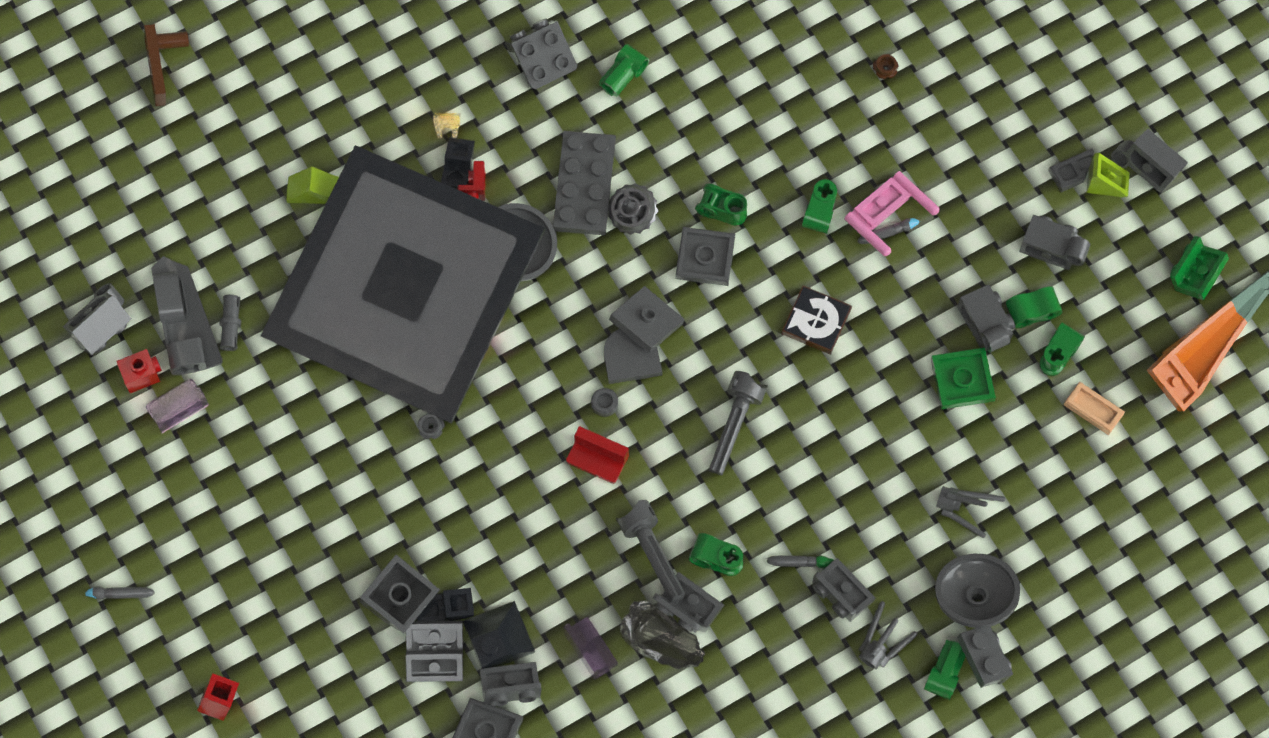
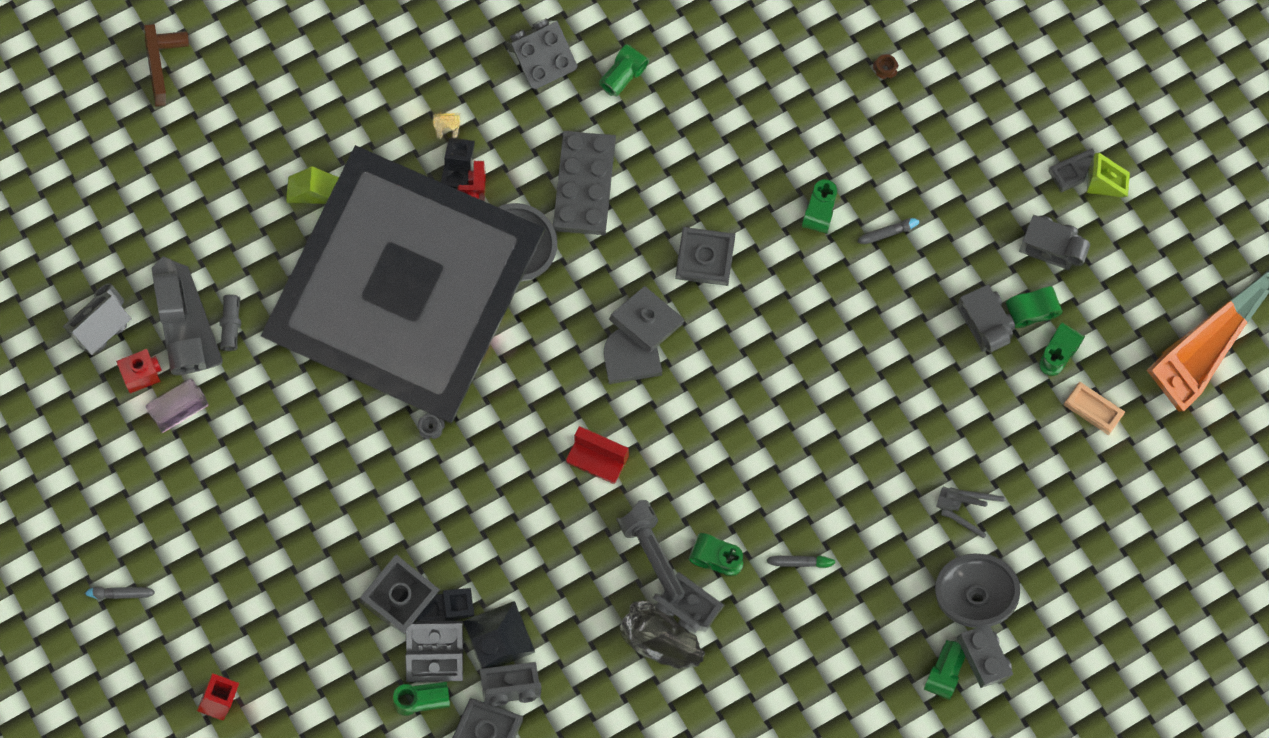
(425, 697): none -> green piece
(590, 647): panel -> none
(604, 402): dark grey tile -> none
(632, 208): flat silver piece -> none
(718, 201): green piece -> none
(745, 393): dark grey piece -> none
(816, 320): tile -> none
(842, 590): dark grey bracket -> none
(874, 653): dark grey plant -> none
(882, 204): bright pink plate -> none
(963, 378): green plate -> none
(1150, 159): dark grey hinge -> none
(1197, 269): green bracket -> none

